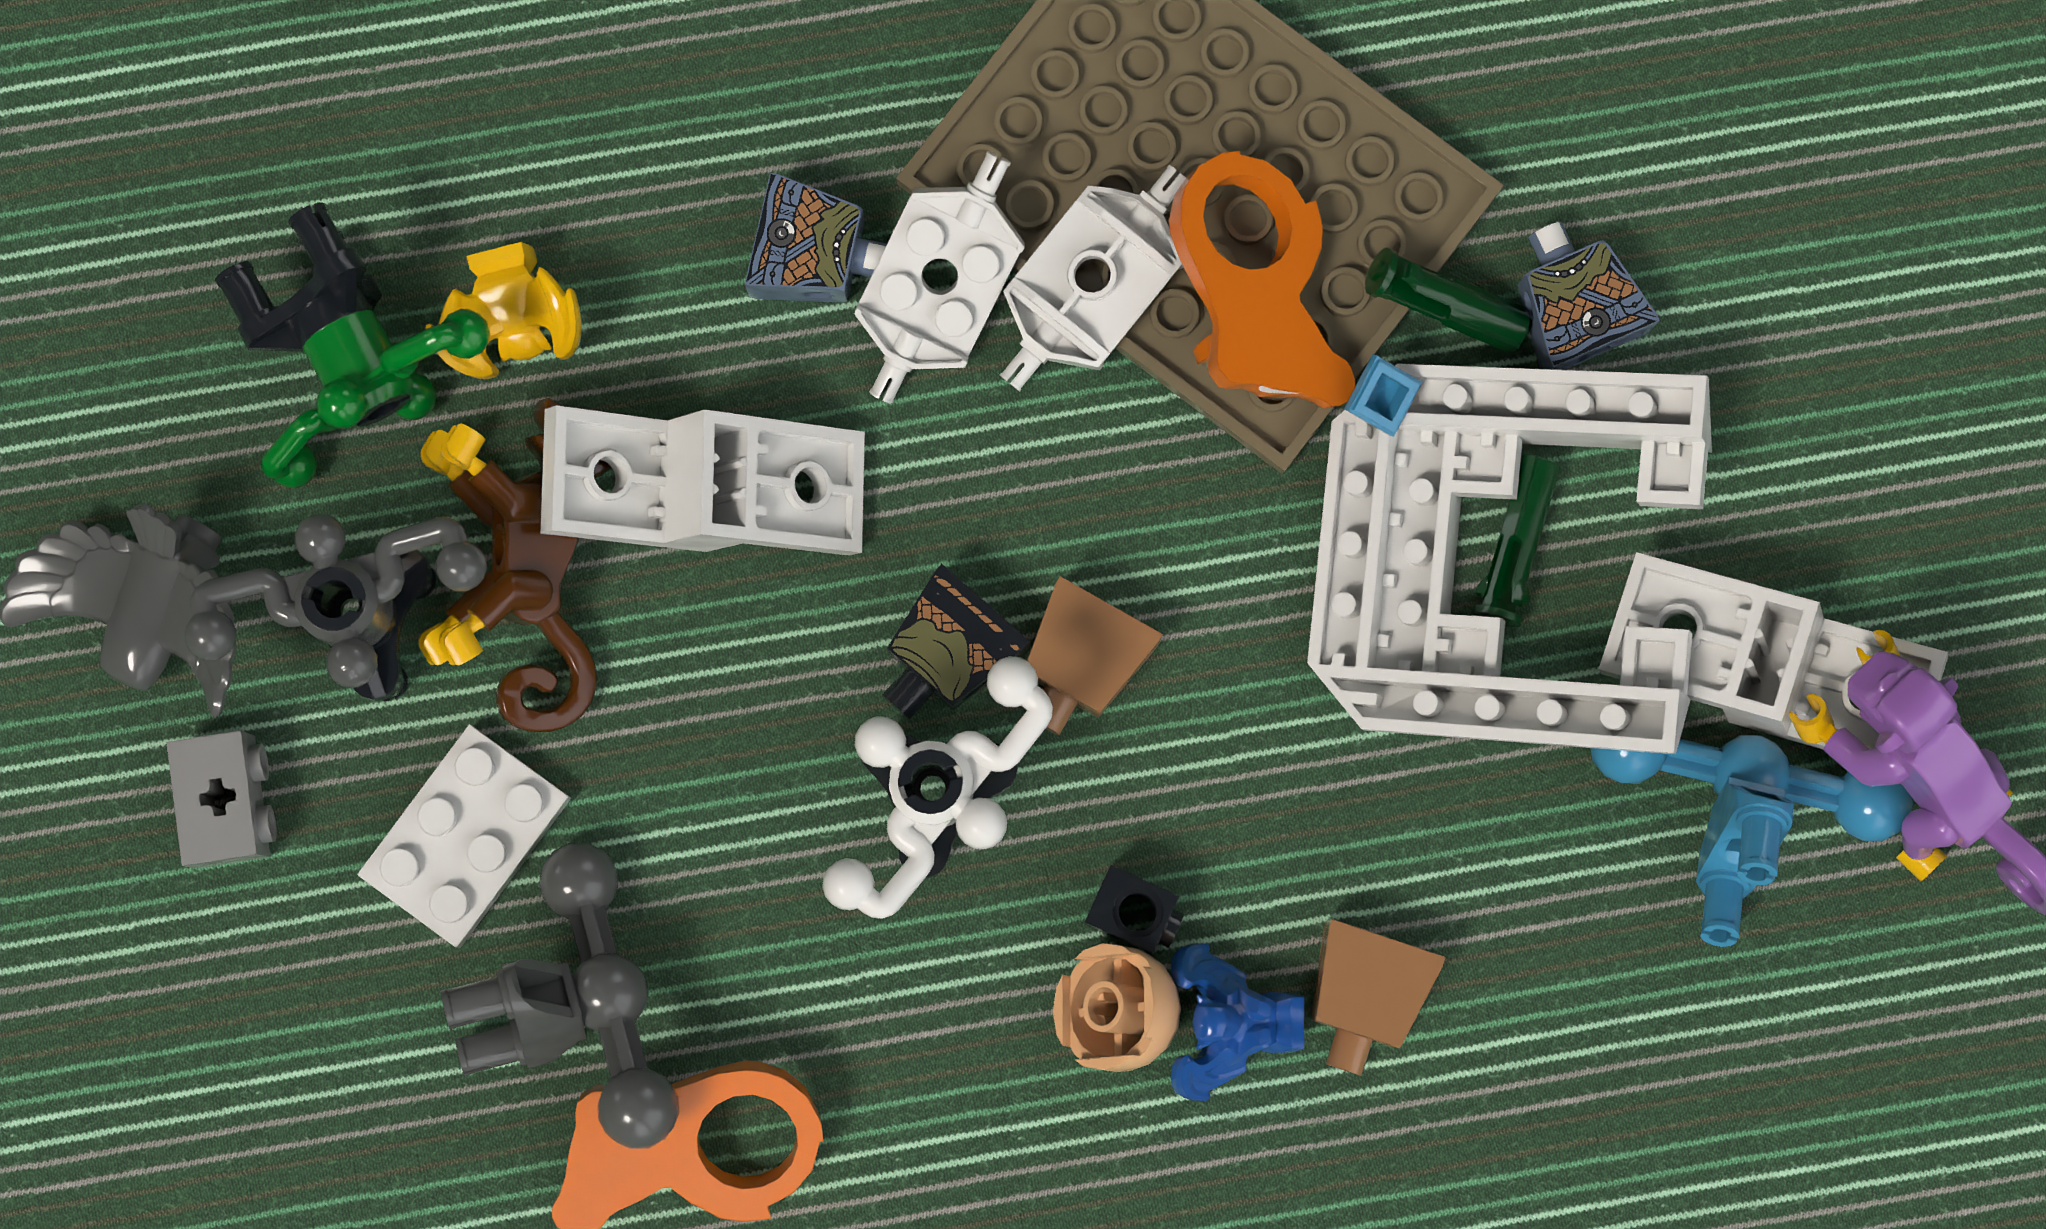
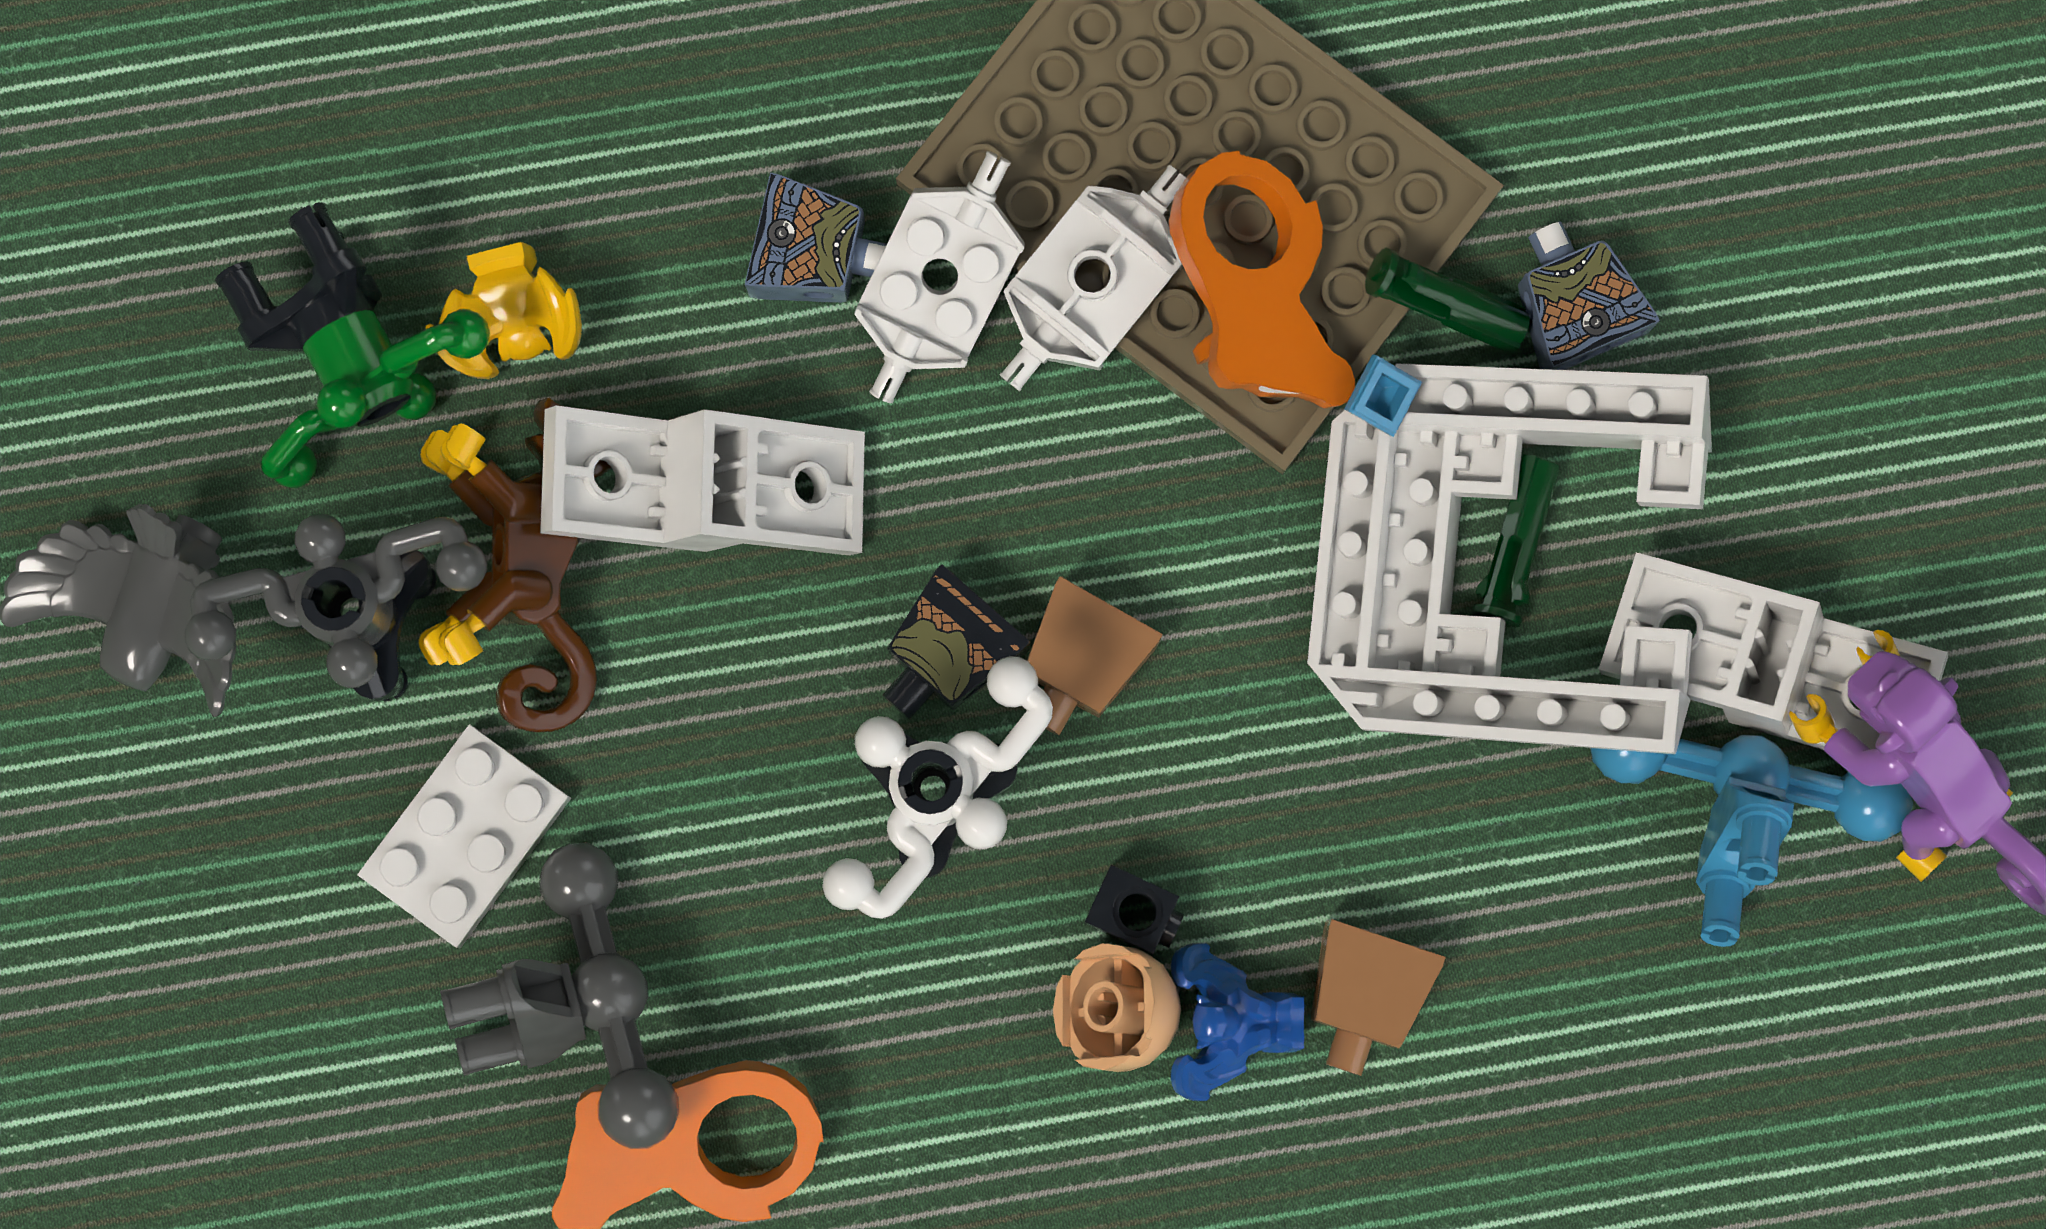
(199, 774): light grey brick -> none

